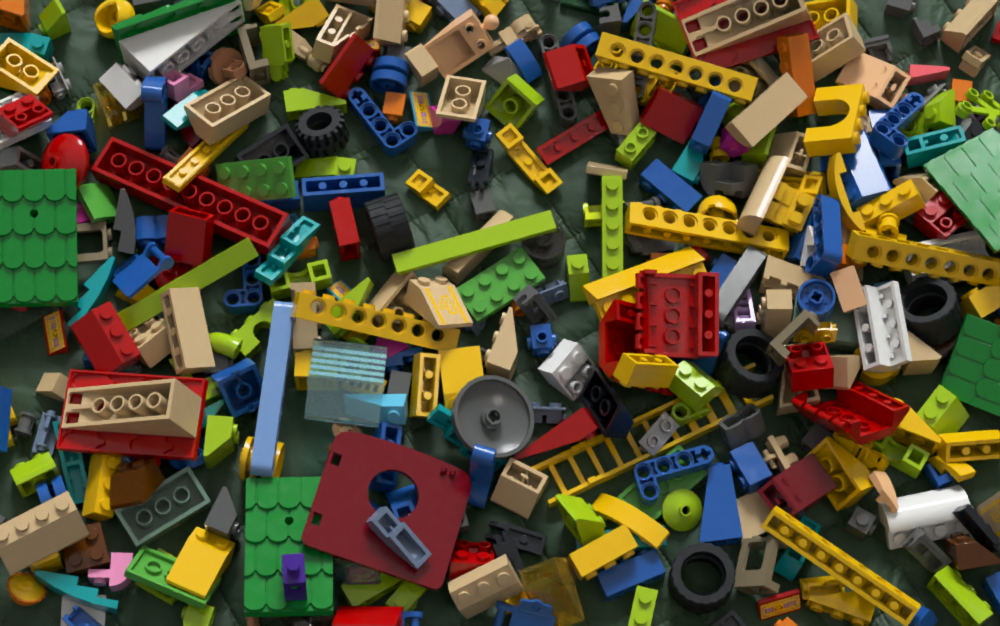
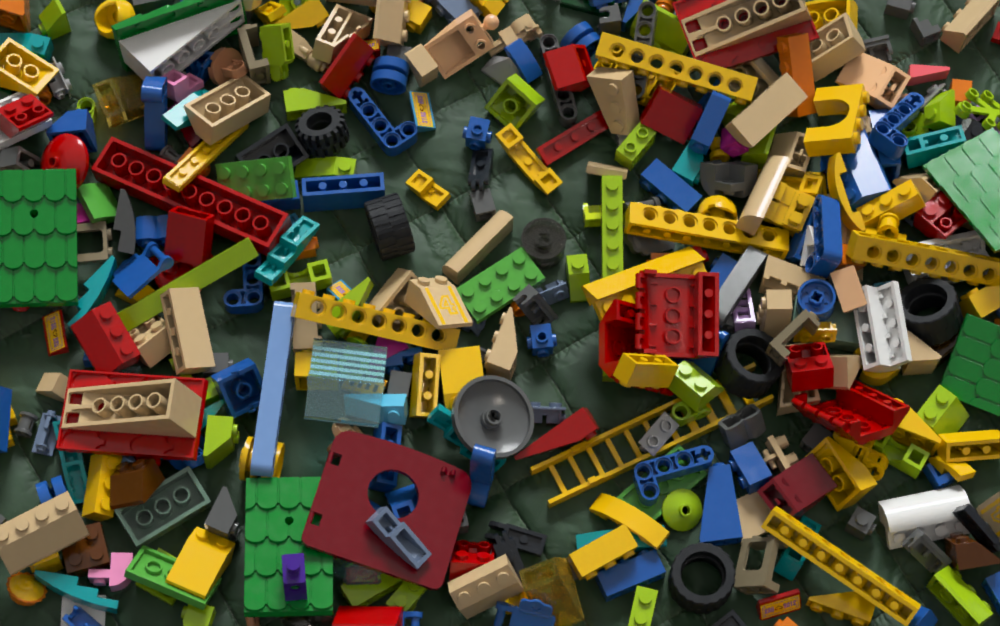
(34, 471): lime slope -> none
(123, 85): white slope -> none
(225, 344): lime cylinder -> none
(251, 326): lime arch -> none
(345, 229): red brick -> none
(394, 107): orange brick -> none
(442, 125): dark pink slope -> none
(461, 98): tan slope -> none
(473, 242): lime tile -> none
(519, 488): tan slope -> none
(567, 368): white slope -> none
(580, 519): lime slope -> none
(605, 405): black slope -> none
(820, 586): yellow hinge -> none
(886, 490): light nougat slope -> none
(974, 61): tan slope -> none

